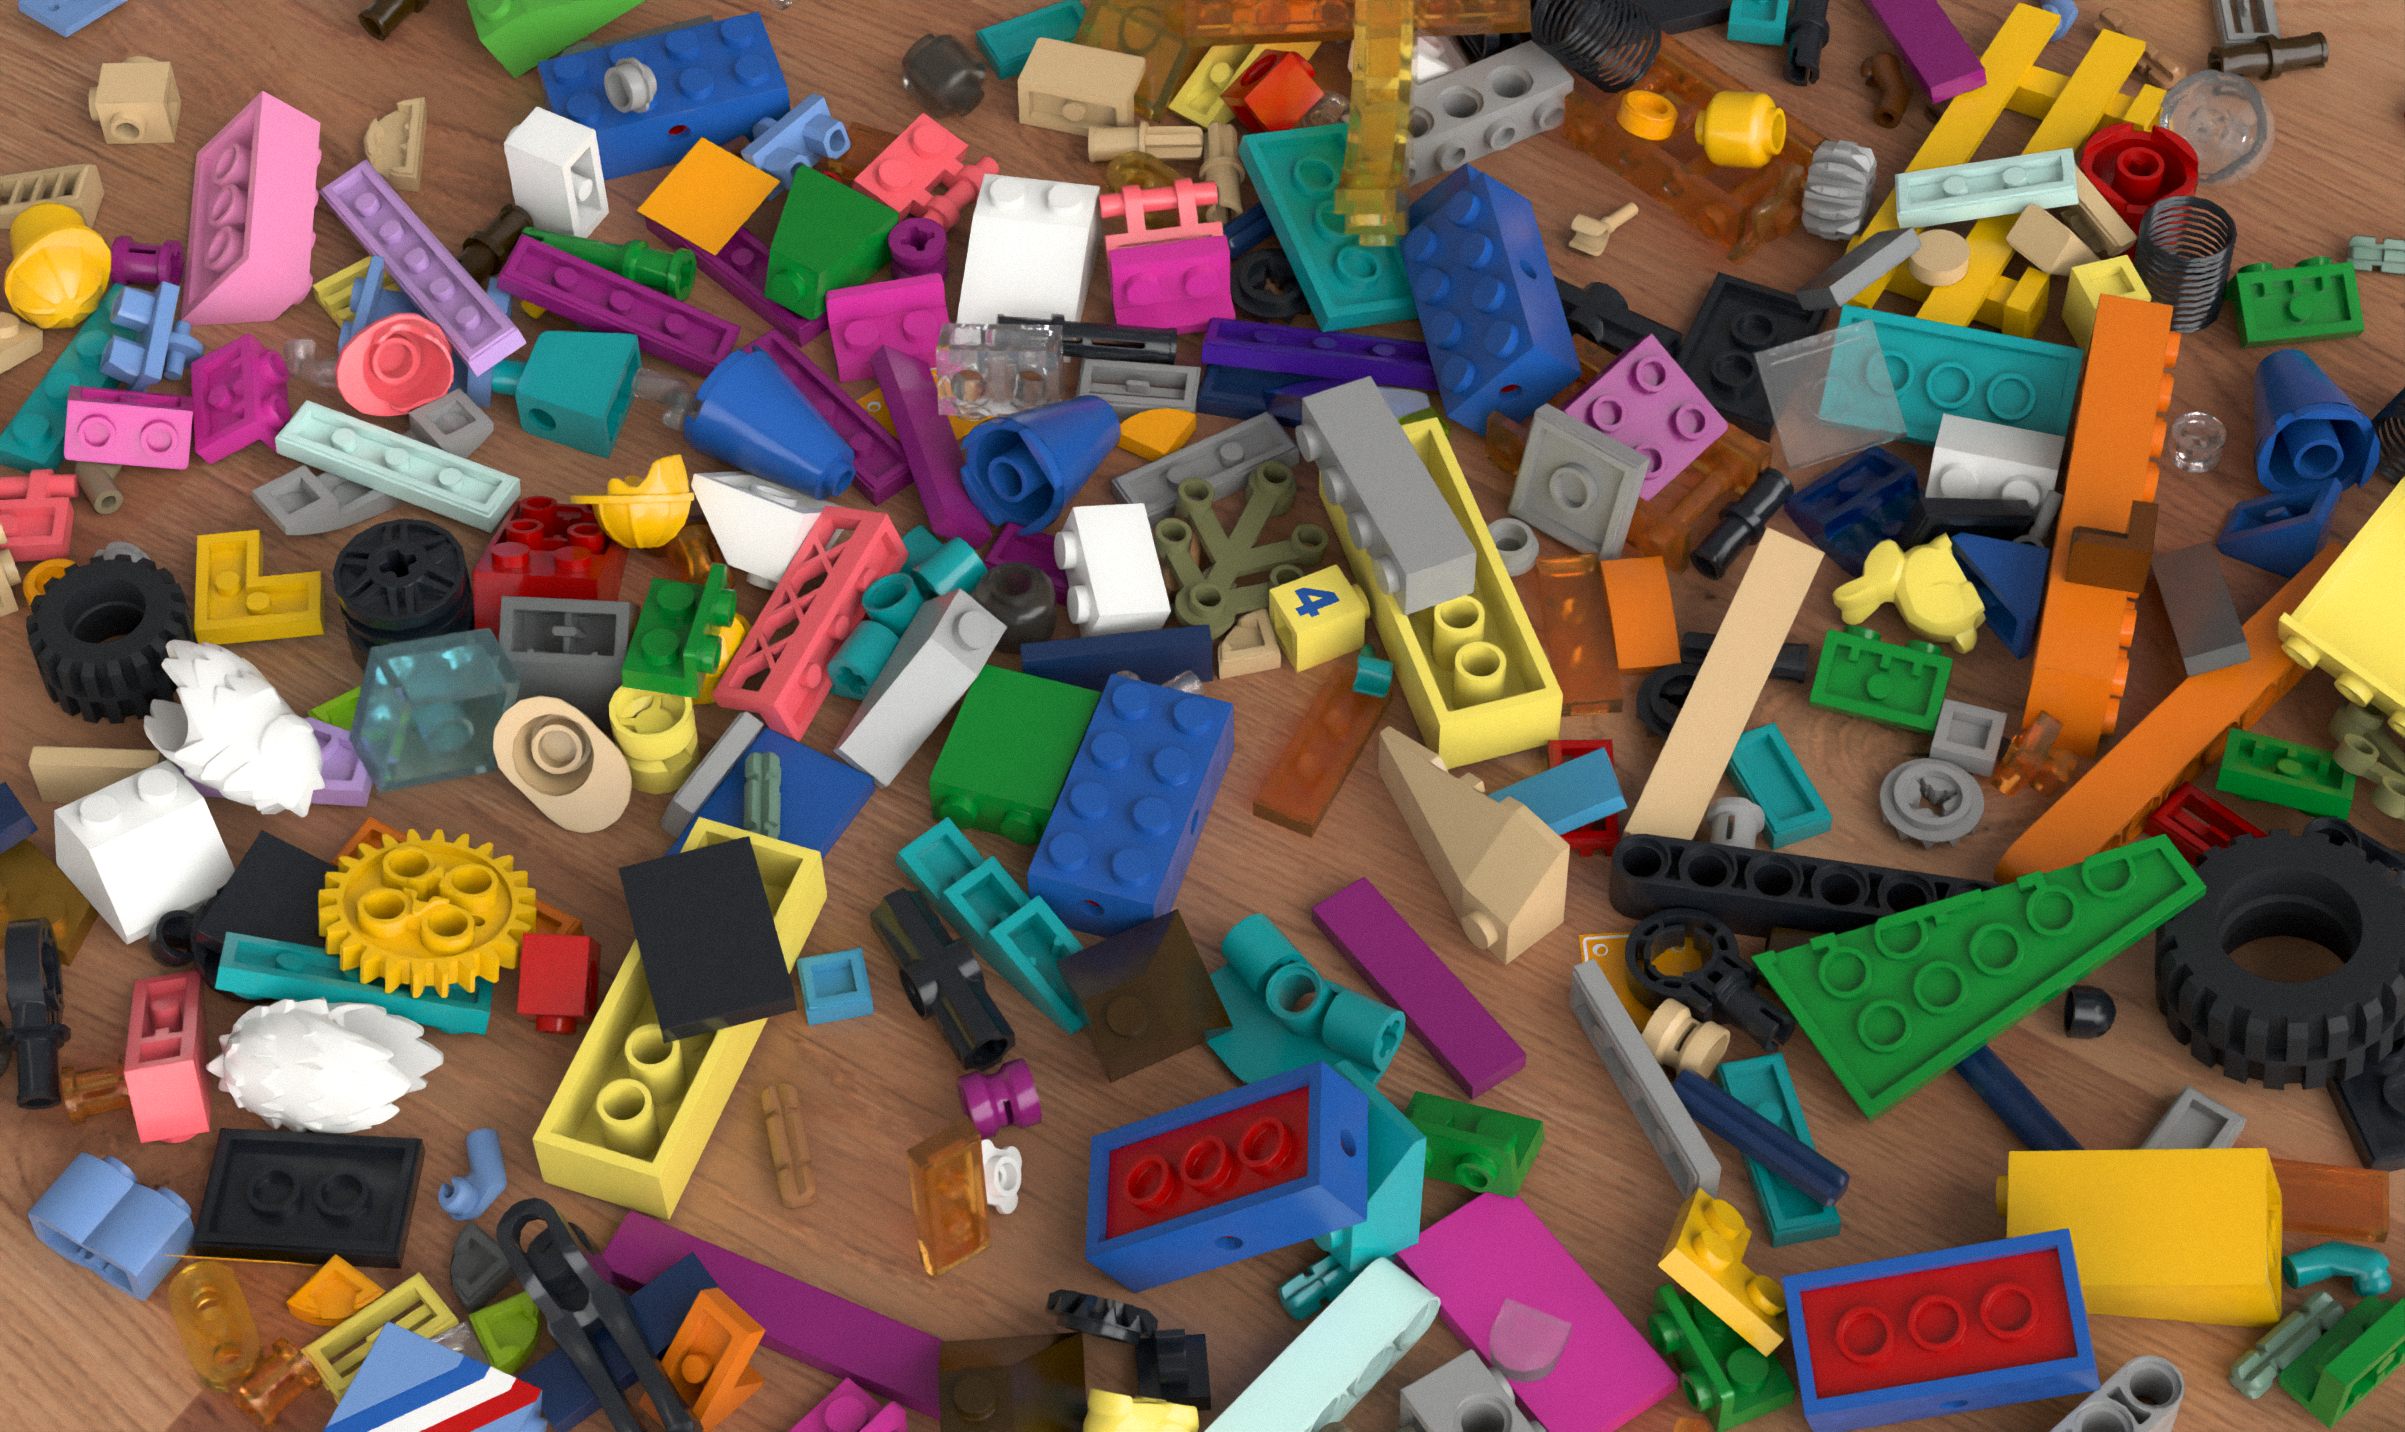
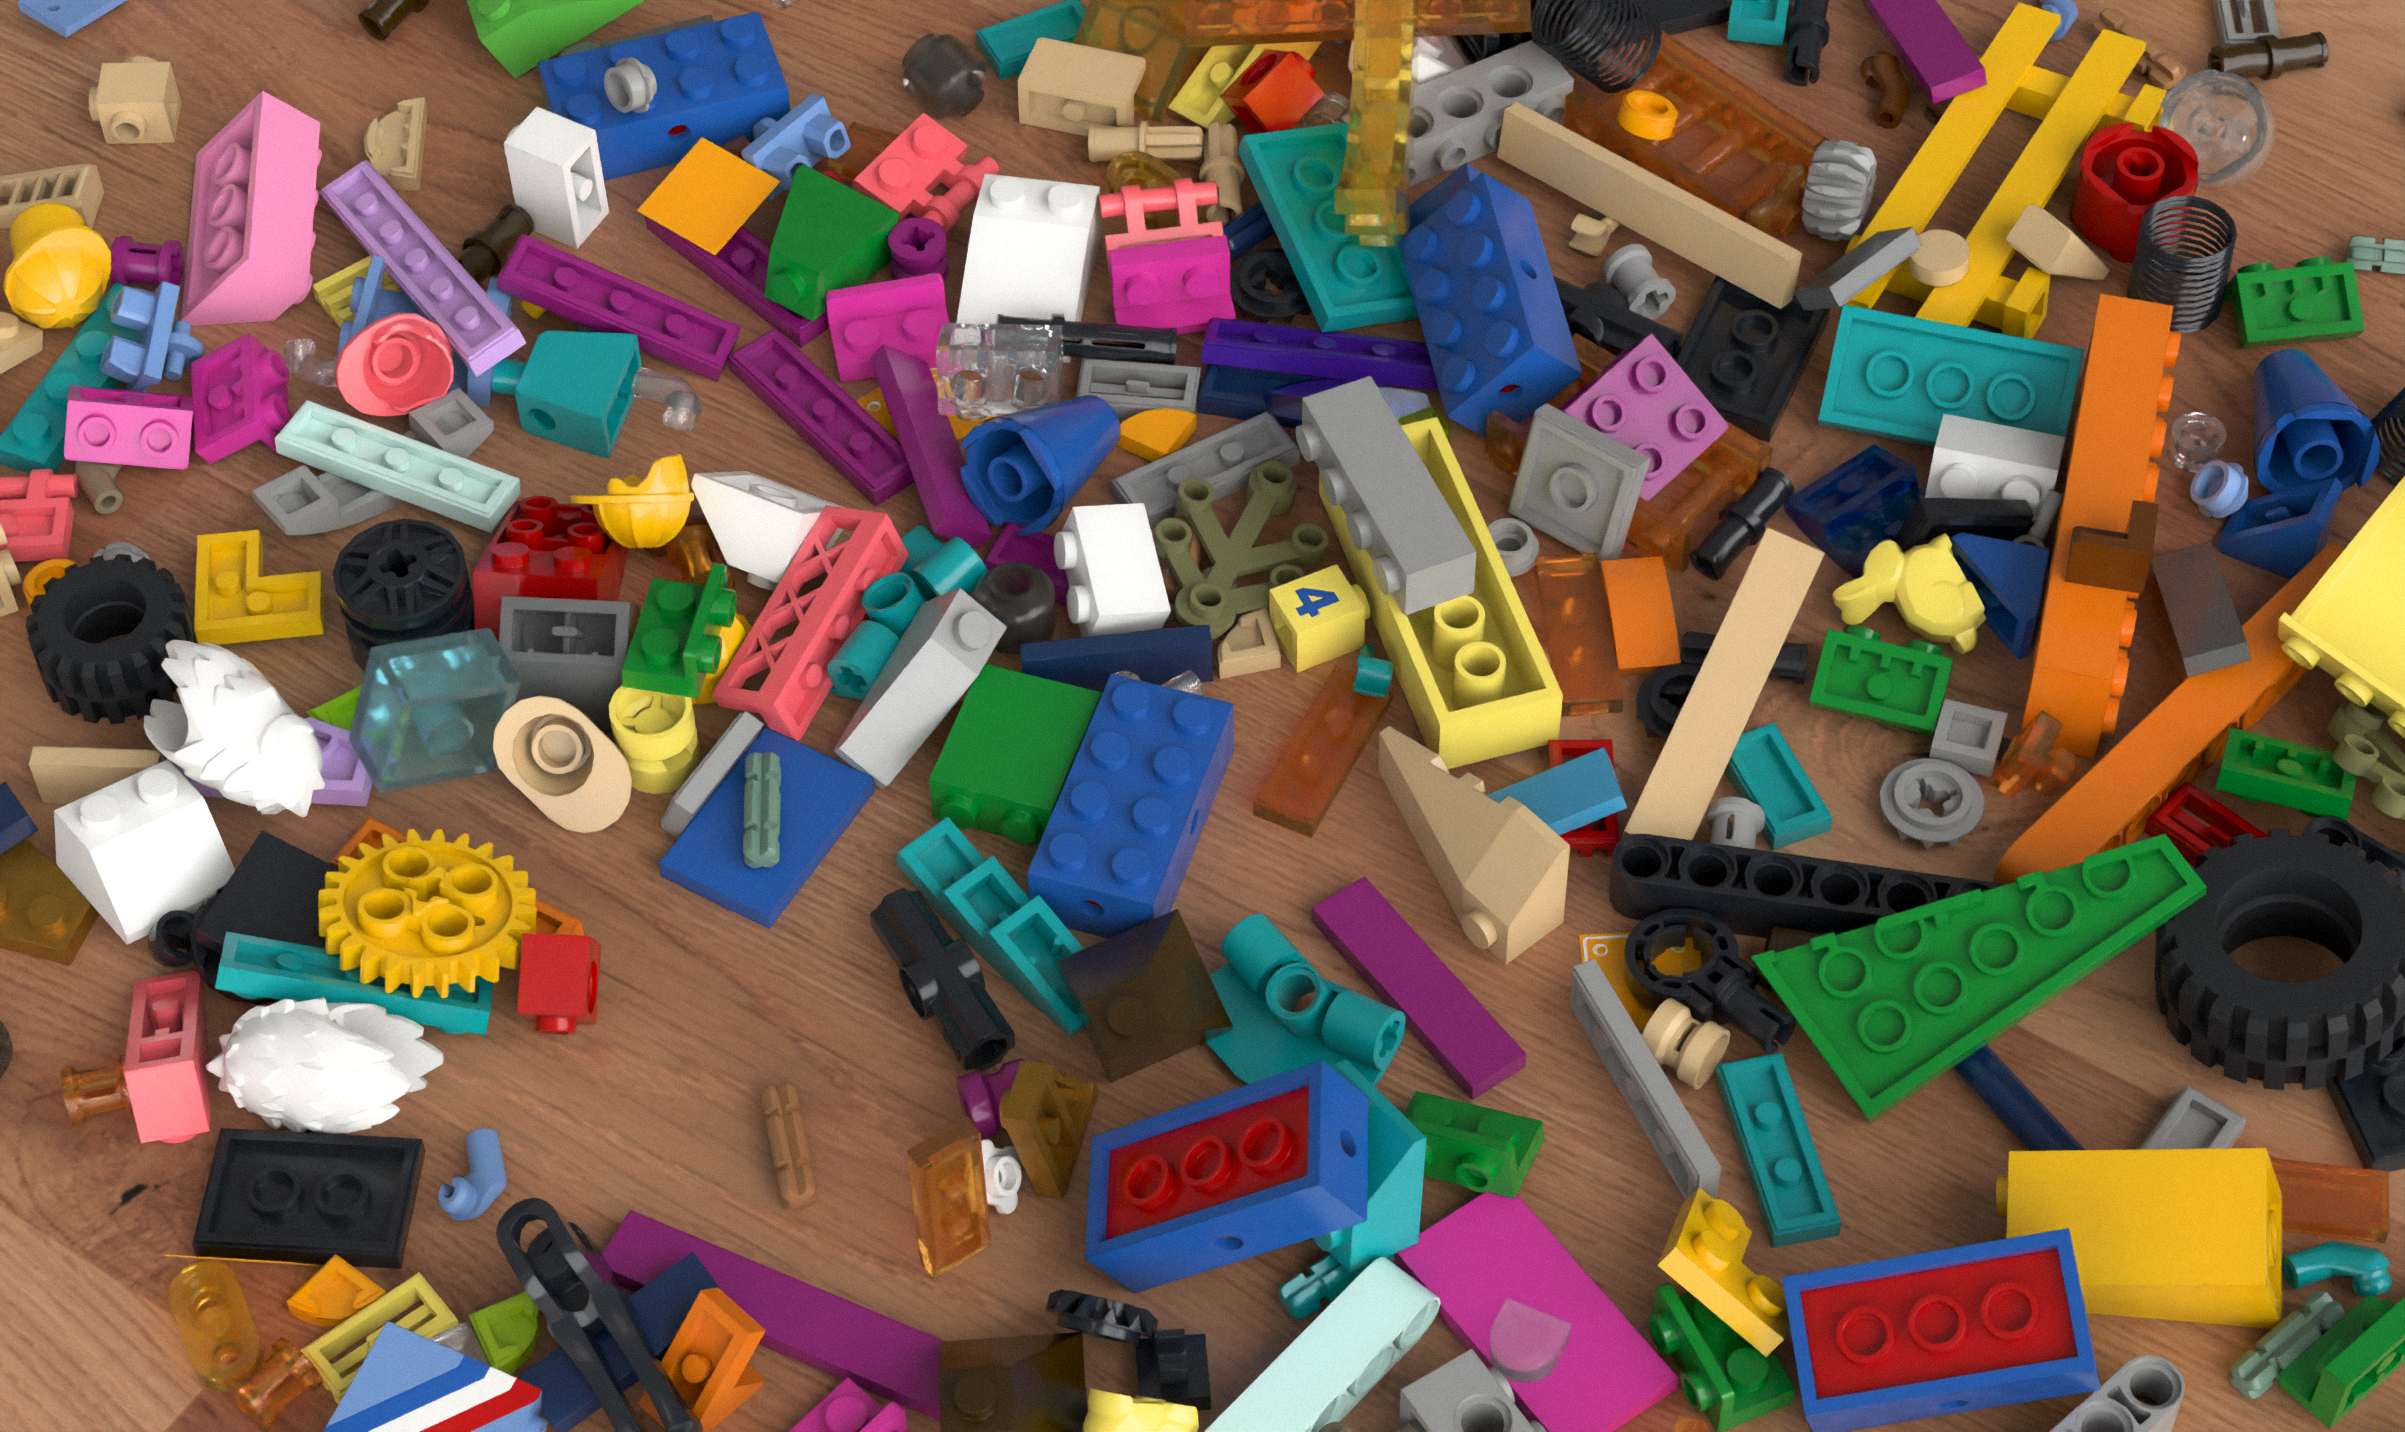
(36, 1010): black pin -> none
(113, 1224): medium blue brick -> none
(478, 1268): dark grey tile -> none
(635, 260): green pin -> none
(644, 1109): light yellow brick -> none
(707, 939): black tile -> none
(768, 427): blue cone -> none
(835, 986): dark azure tile -> none
(1047, 1123): none -> pearl gold wing
(1638, 282): none -> light grey bush
(1649, 205): none -> tan tile
(1741, 129): yellow head -> none
(1761, 1139): dark blue axle -> none
(1830, 394): clear tile -> none
(1986, 188): light aqua tile -> none
(2086, 282): light yellow brick -> none
(2088, 1012): black hinge -> none
(2096, 220): tan tile -> none
(2219, 489): none -> light blue plate

